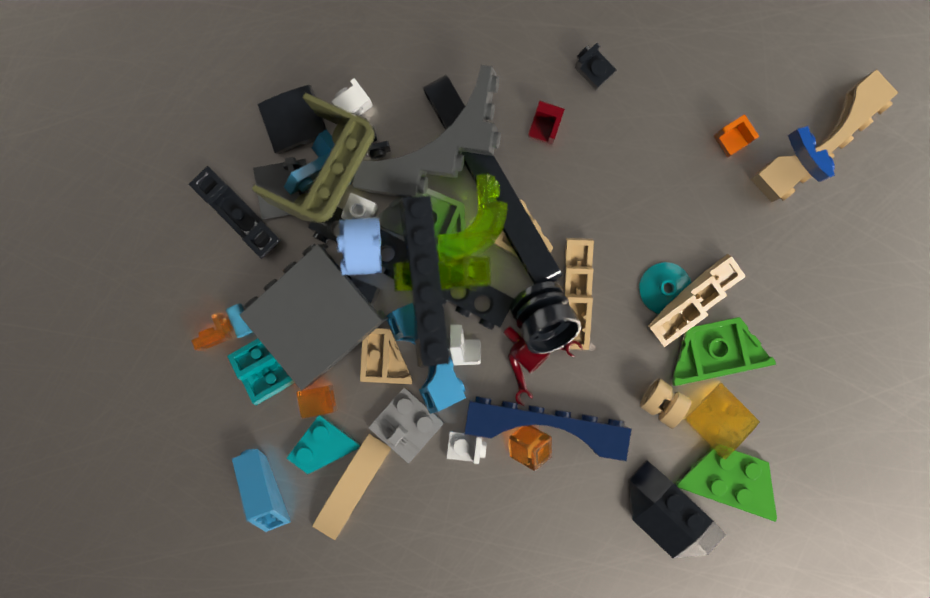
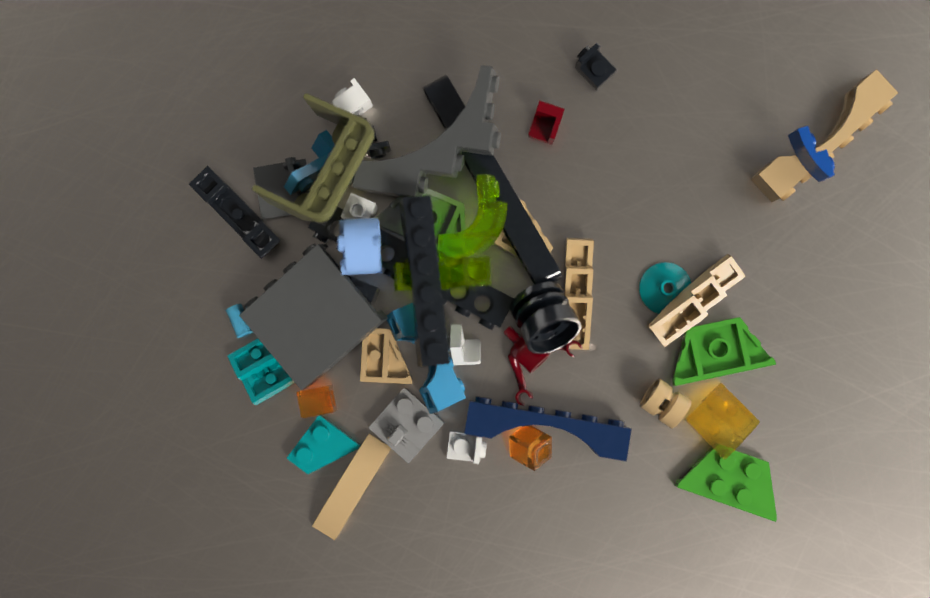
(210, 337): clear orange bracket -> none
(259, 491): dark azure slope -> none
(290, 119): black slope -> none
(670, 515): black wedge -> none
(736, 135): orange panel -> none

